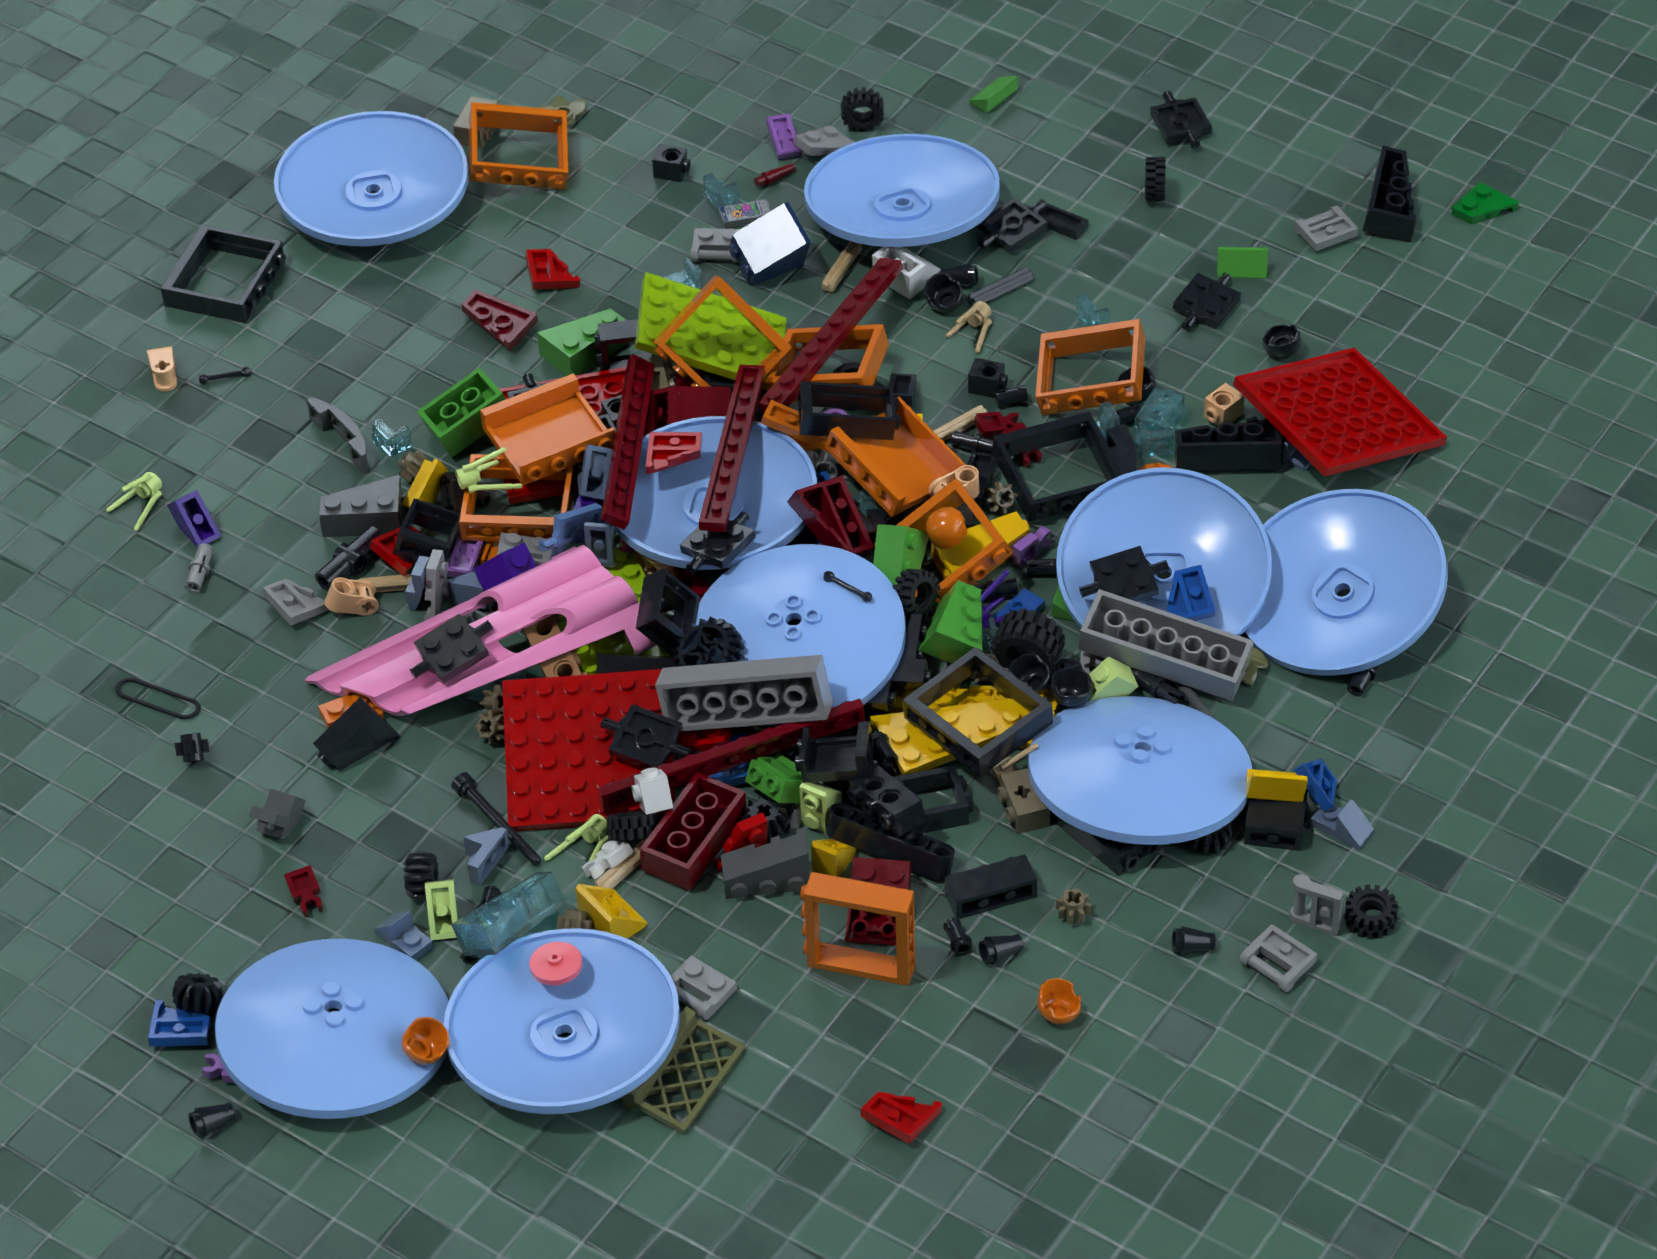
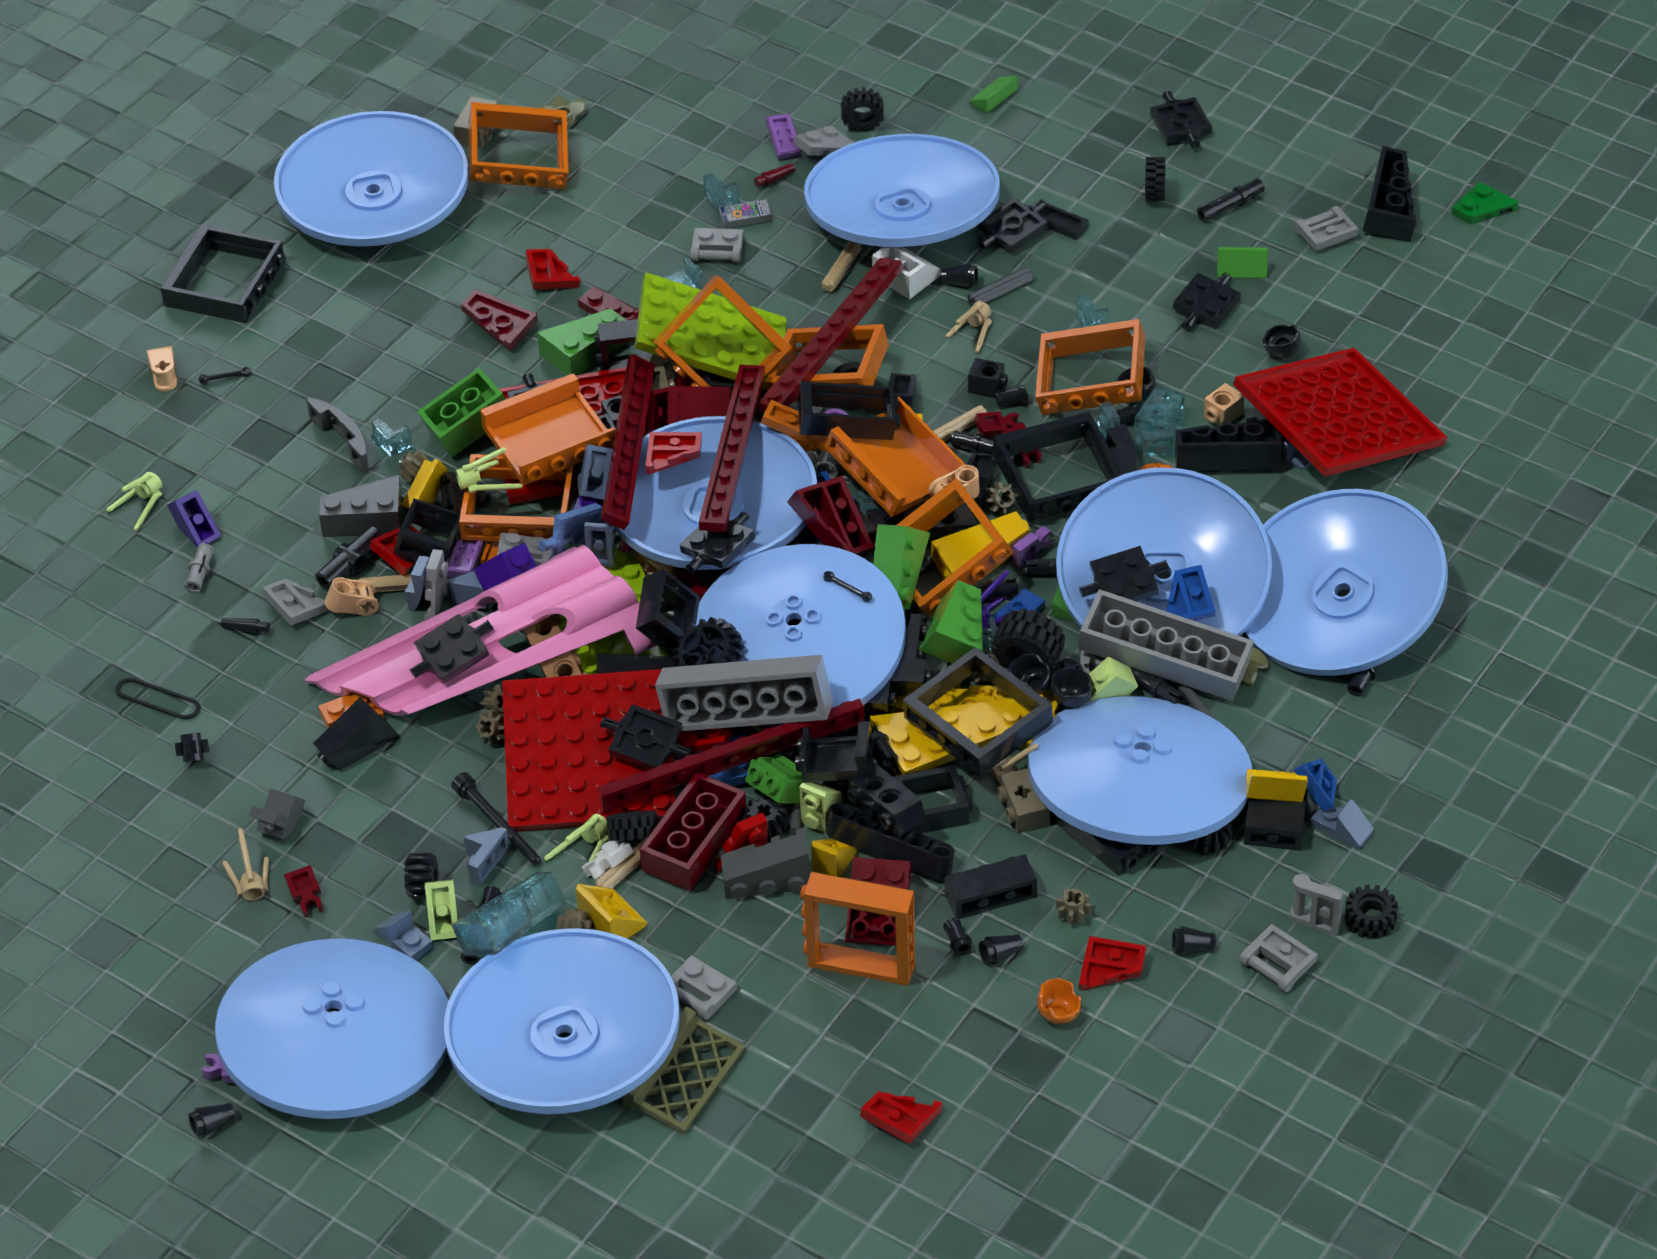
(177, 1027): blue wing -> none
(197, 993): black gear -> none
(248, 625): none -> black animal
(251, 886): none -> tan plant
(425, 1040): orange hair -> none
(555, 963): coral piece -> none
(597, 301): none -> plate
(652, 791): white brick -> none
(670, 163): black brick -> none
(770, 245): slope -> none
(926, 592): black tyre -> none
(943, 293): black hair -> none
(946, 527): orange hair -> none
(1110, 962): none -> red wing
(1238, 196): none -> black pin

